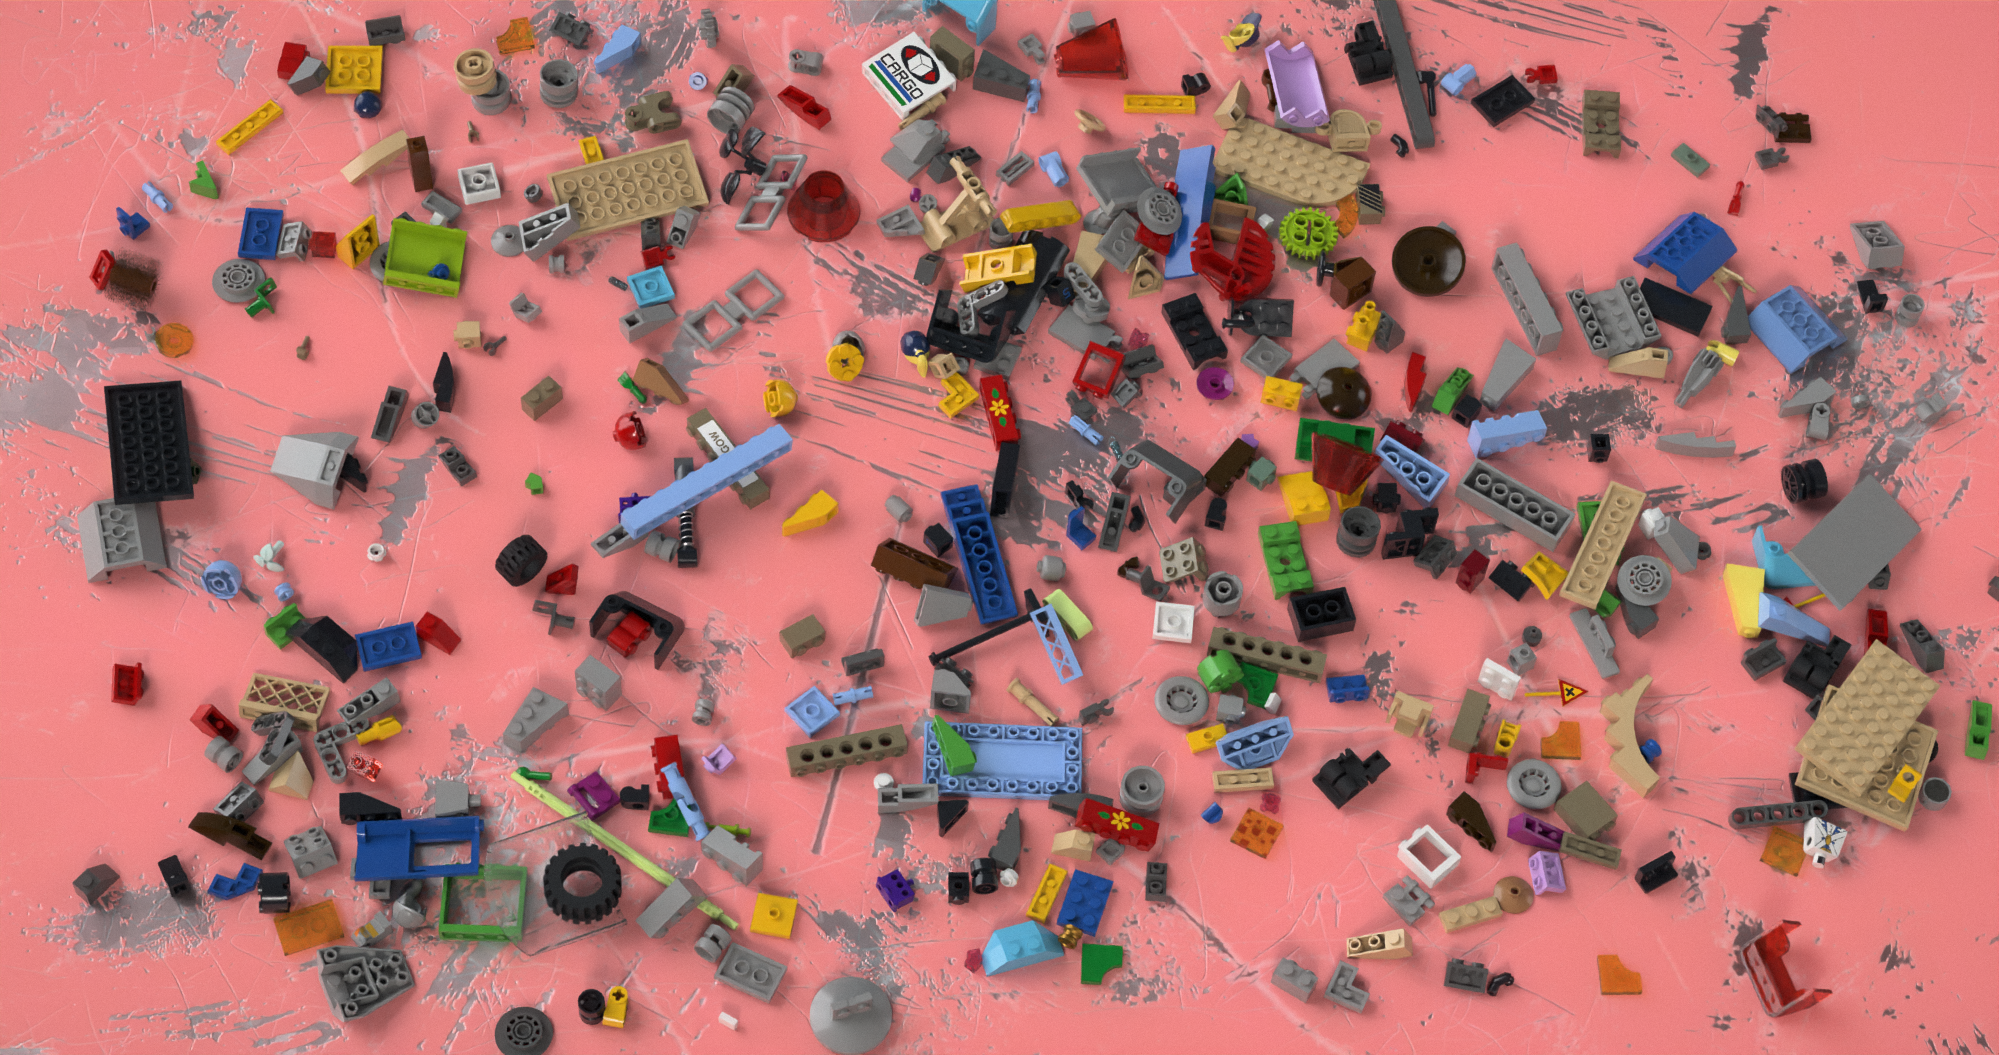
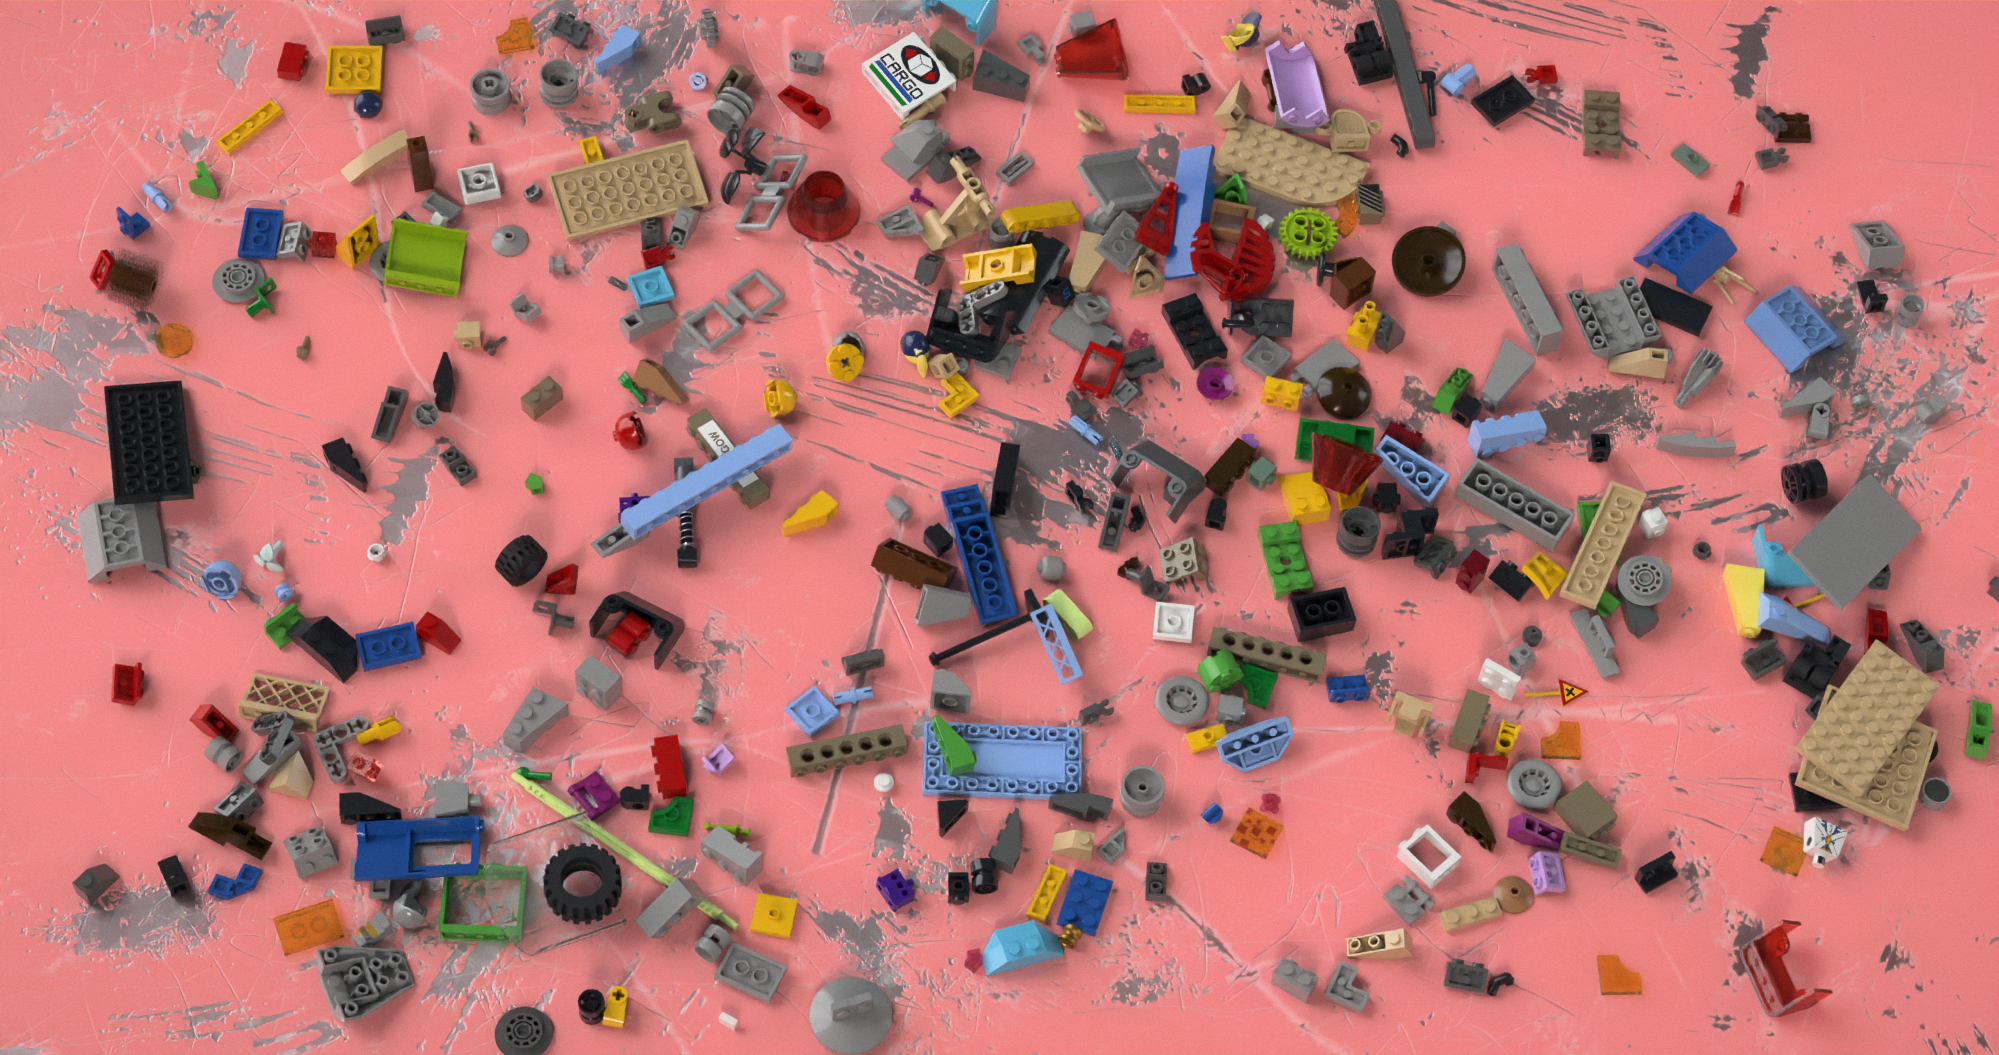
(274, 893): black brick -> none
(308, 76): dark grey slope -> none
(314, 464): light grey wedge -> none
(370, 703): light grey slope -> none
(439, 271): blue plate -> none
(475, 71): tan wheel -> none
(547, 230): light grey wedge -> none
(661, 546): light grey wheel -> none
(680, 788): light blue piece -> none
(802, 636): dark tan brick -> none
(907, 797): light grey slope -> none
(926, 201): light grey wheel -> none
(950, 665): dark grey hinge -> none
(998, 410): red brick -> none
(1009, 877): white plate -> none
(1026, 697): tan pin -> none
(1033, 96): light blue pin -> none
(1052, 165): light blue piece -> none
(1077, 531): blue bracket -> none
(1083, 277): light grey beam -> none
(1099, 960): green tile -> none
(1117, 824): red brick -> none
(1155, 213): light grey wheel -> none
(1222, 594): light grey brick -> none
(1242, 780): tan plate -> none
(1273, 703): white piece -> none
(1348, 775): black plate -> none
(1414, 379): red slope -> none
(1627, 759): tan arch -> none
(1650, 750): blue wheel -> none
(1678, 543): light grey slope -> none
(1724, 351): light yellow piece -> none
(1736, 325): dark grey slope -> none
(1769, 819): dark grey beam -> none
(1900, 787): yellow bracket -> none

